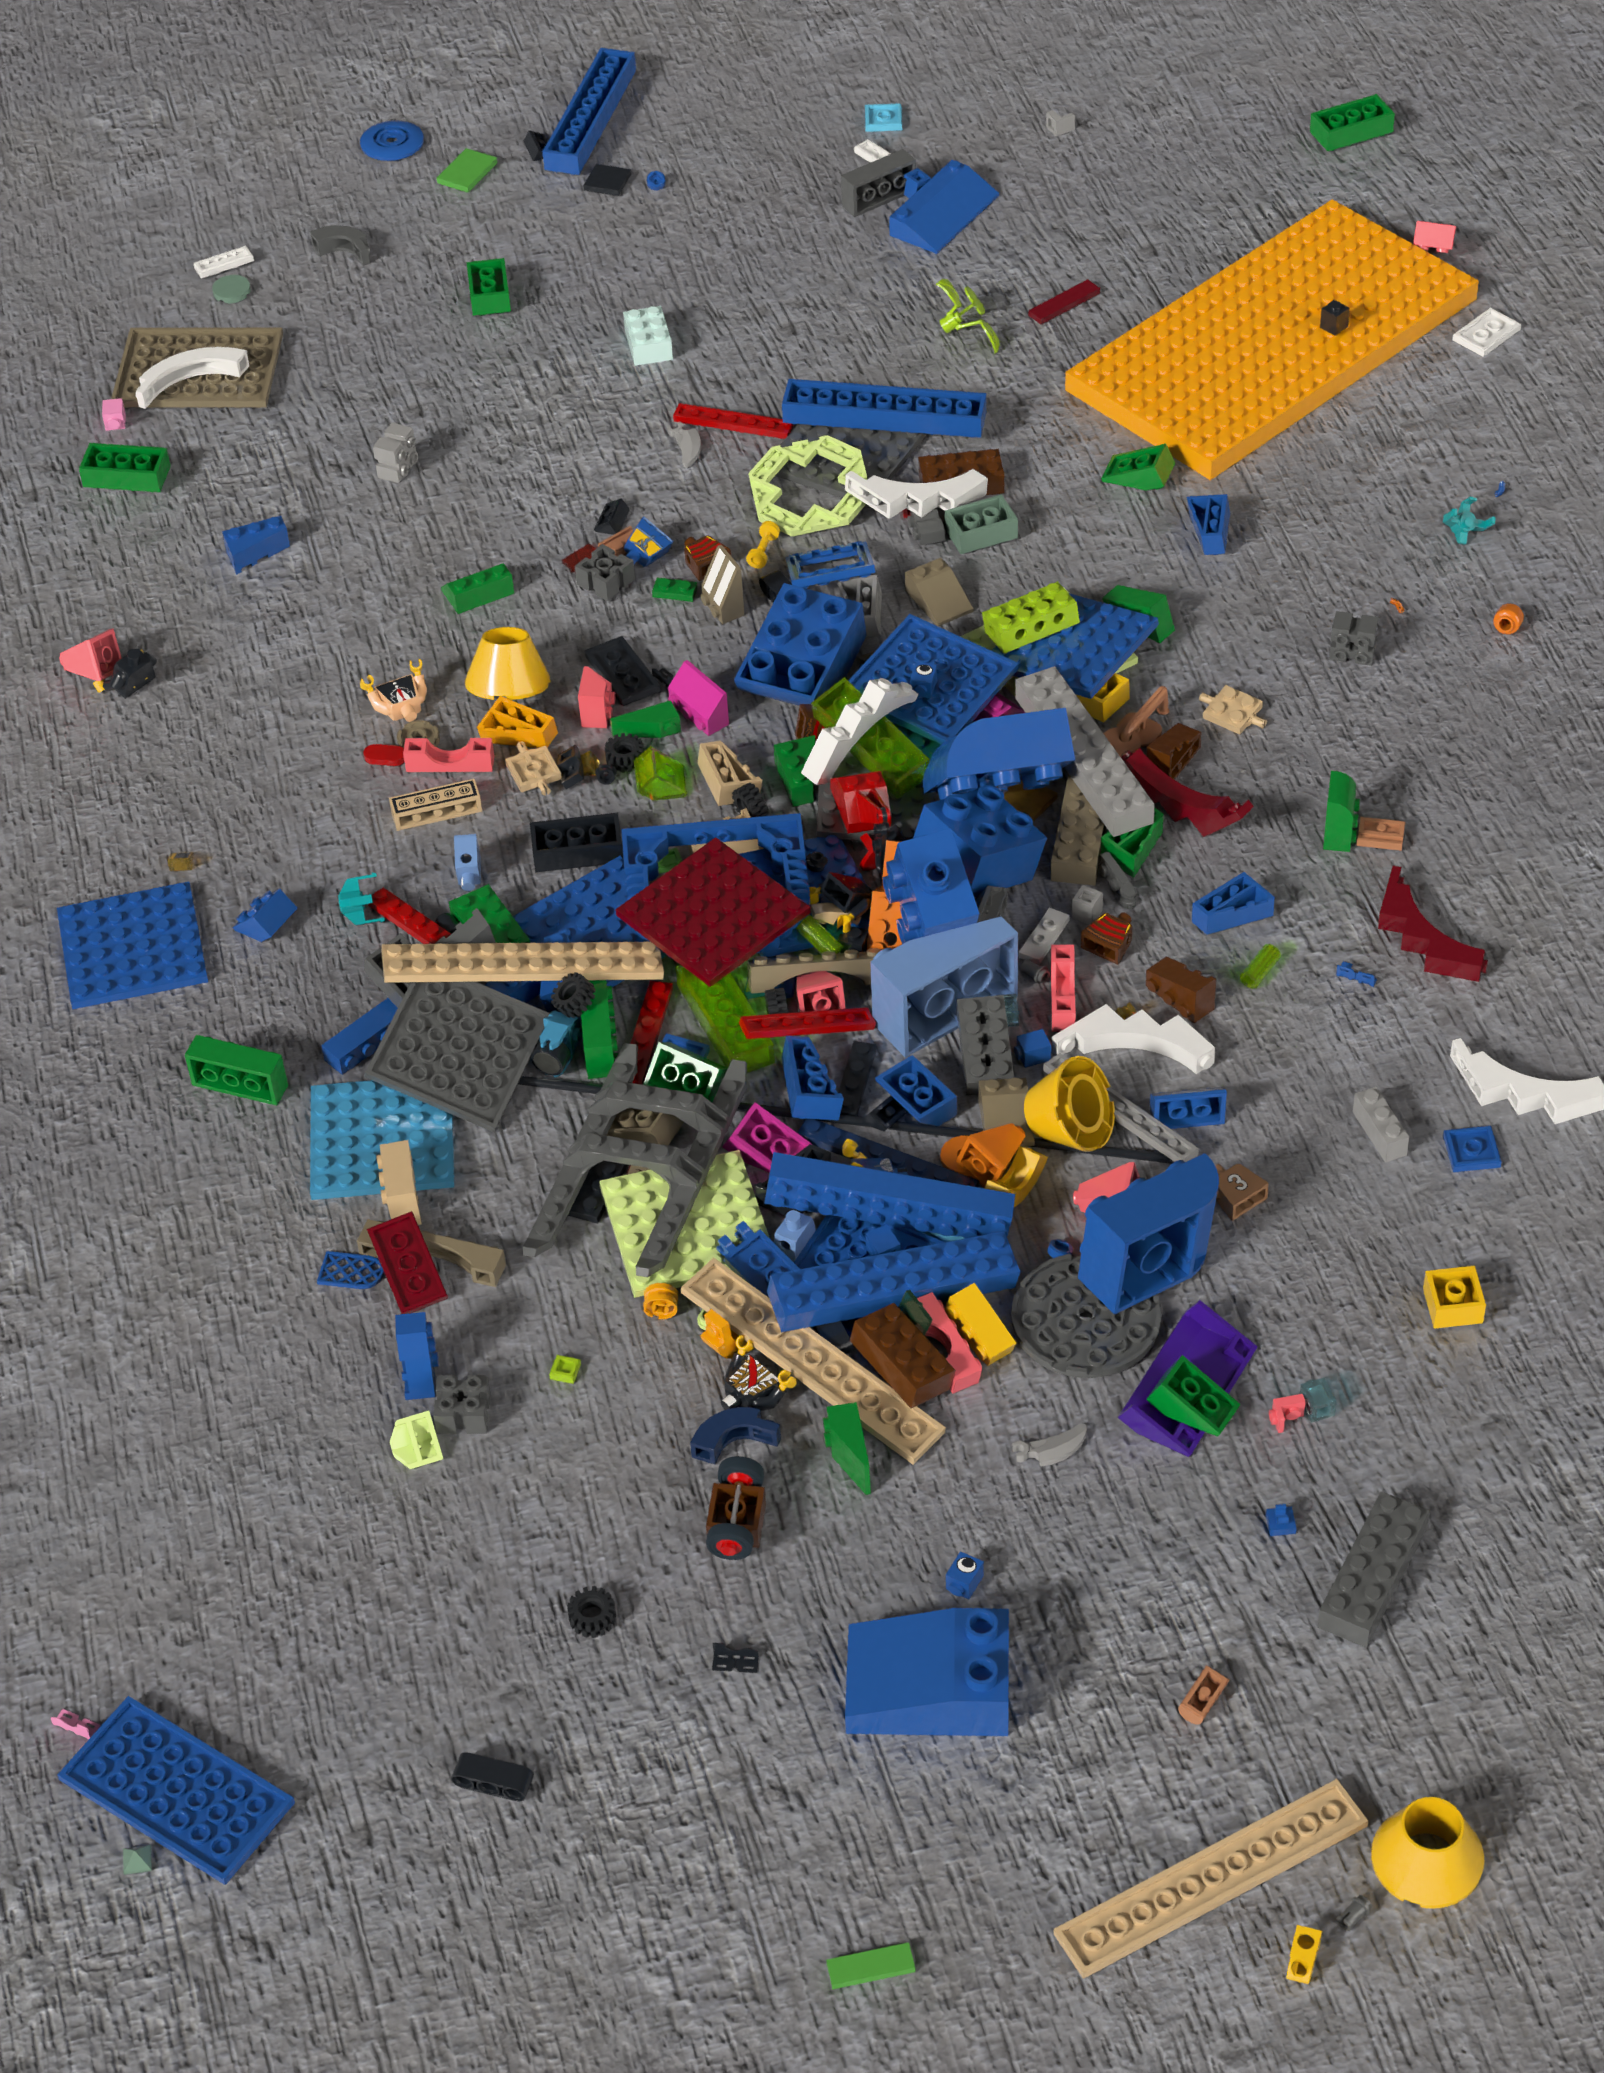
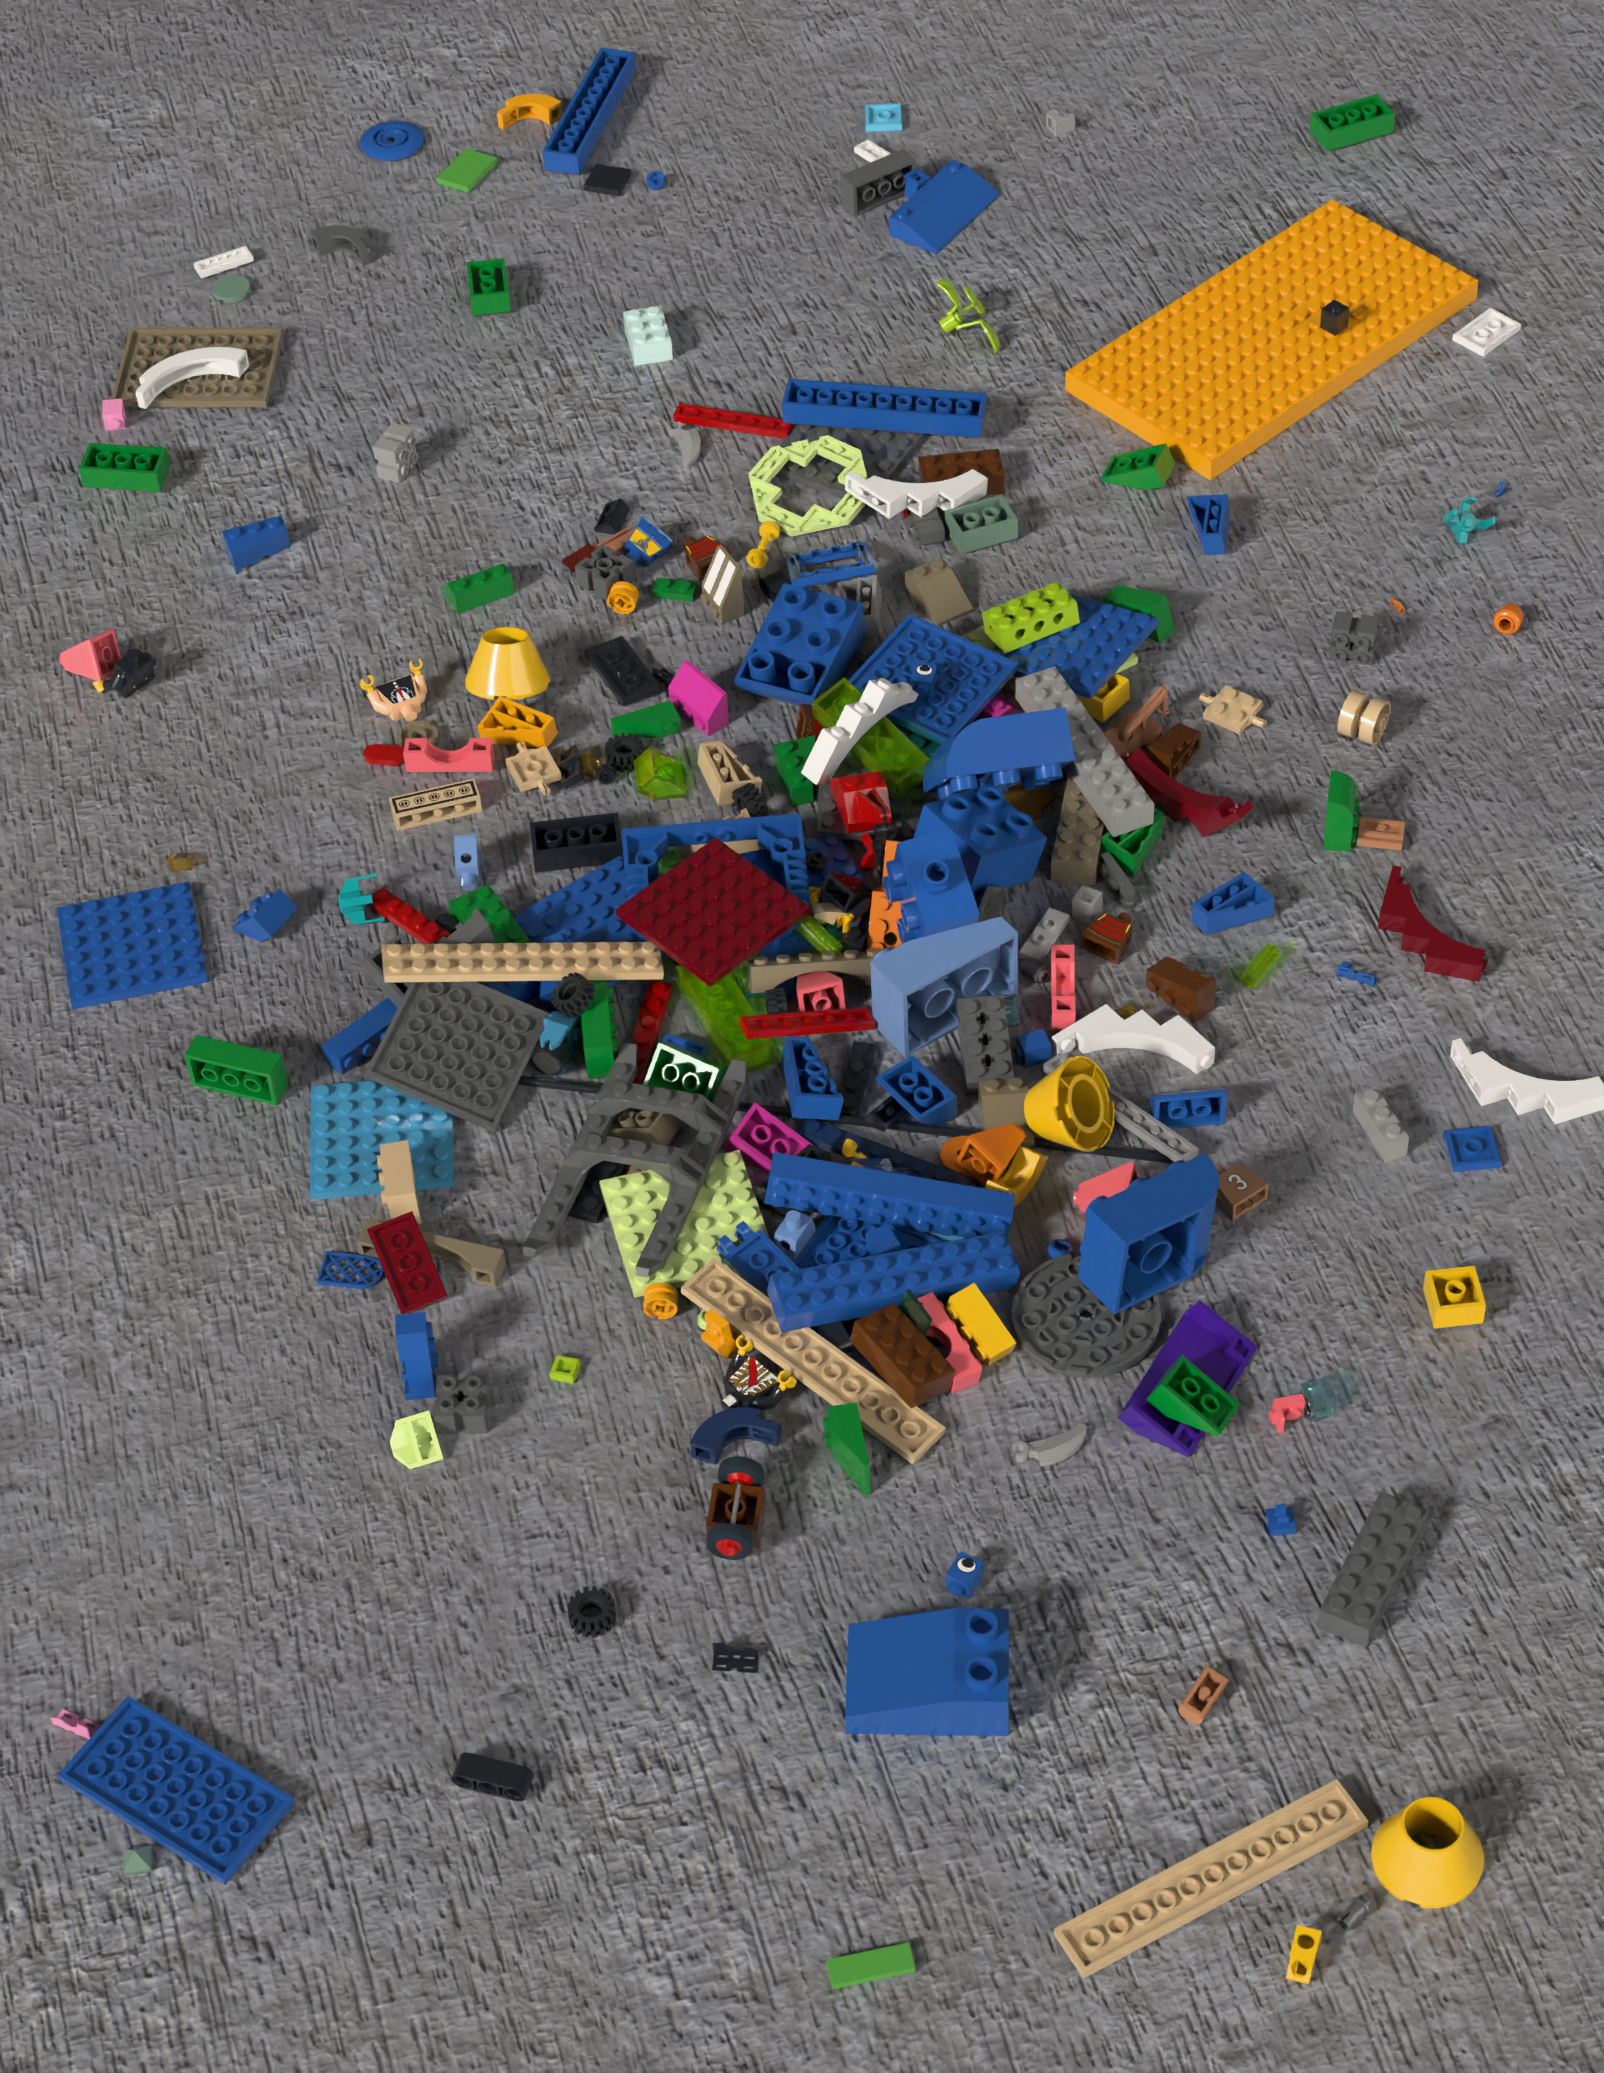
(530, 106): none -> light orange arch
(535, 144): black slope -> none
(595, 699): coral slope -> none
(623, 597): none -> light orange wheel
(1064, 301): dark red tile -> none
(1363, 717): none -> tan wheel
(1434, 235): coral brick -> none

